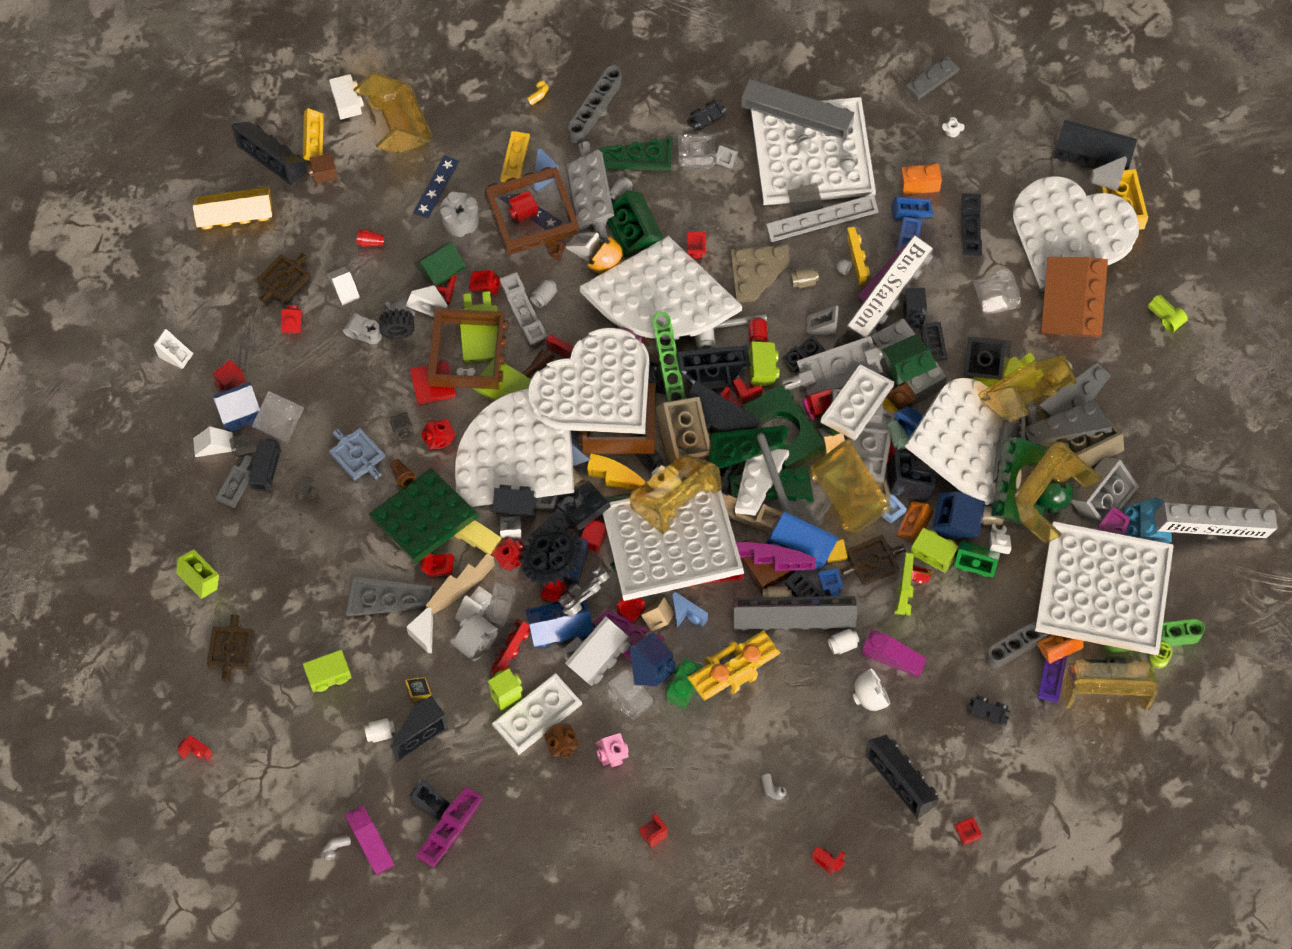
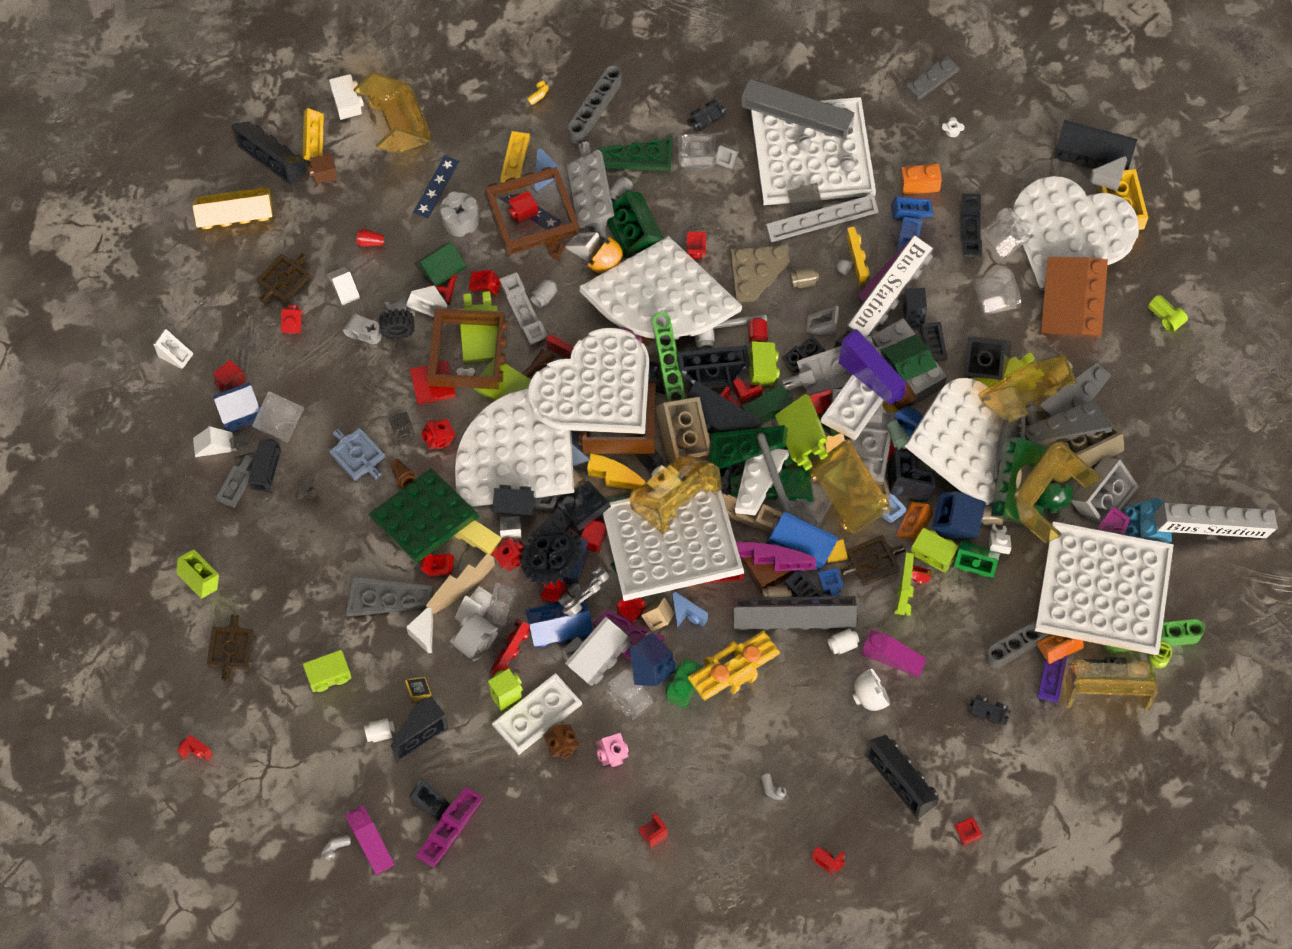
(804, 431): none -> lime tile
(871, 368): none -> dark purple slope
(1007, 232): none -> clear slope

